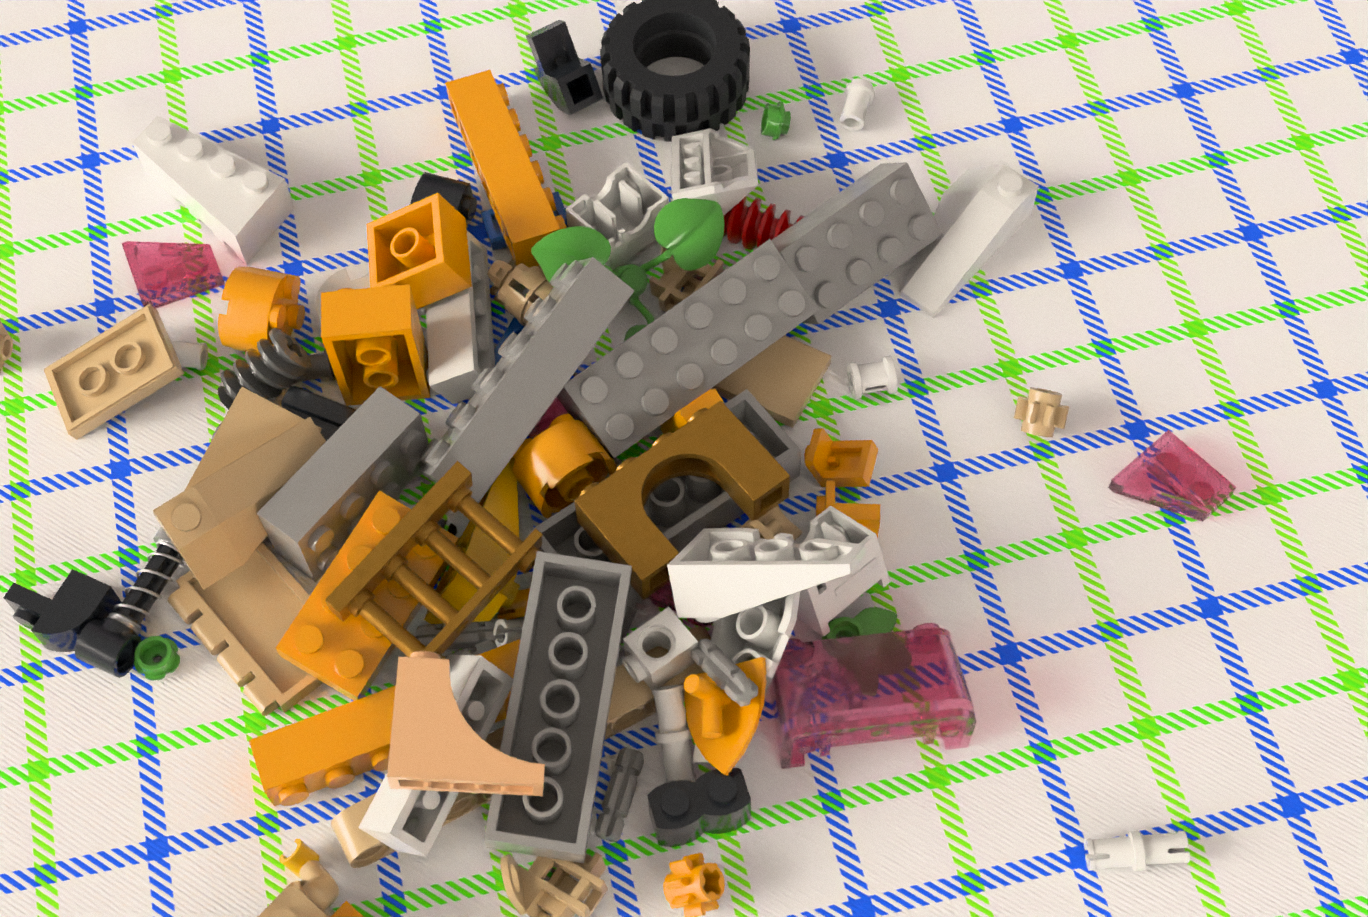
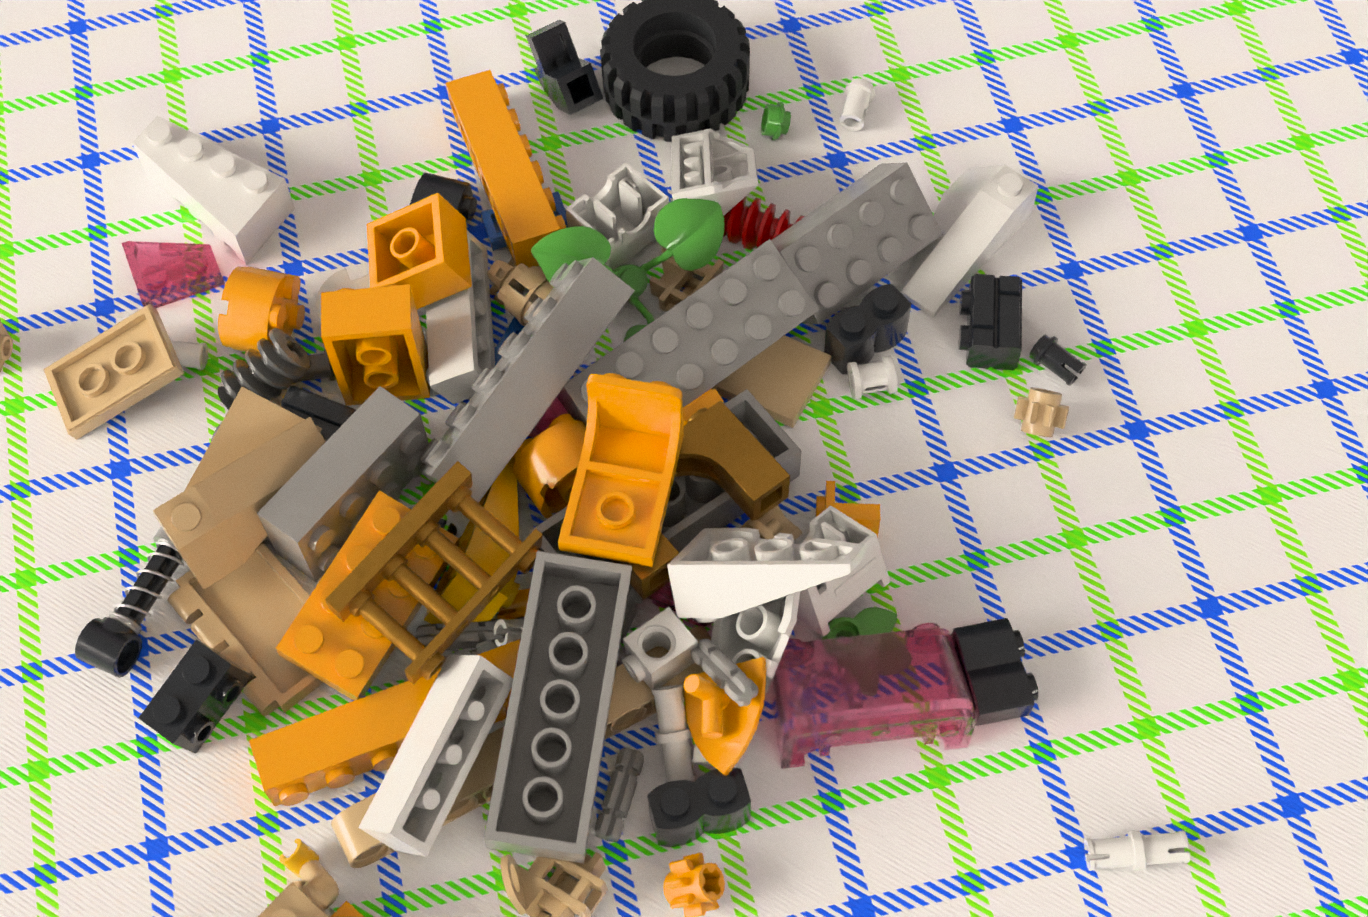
(61, 619): black brick -> none
(151, 648): bright green plate -> none
(195, 697): none -> black brick
(438, 748): light nougat arch -> none
(624, 469): none -> light orange bracket
(845, 462): light orange bracket -> none
(867, 328): none -> black brick
(993, 322): none -> black brick
(994, 670): none -> black brick
(1055, 358): none -> black pin
(1174, 479): clear pink wing -> none

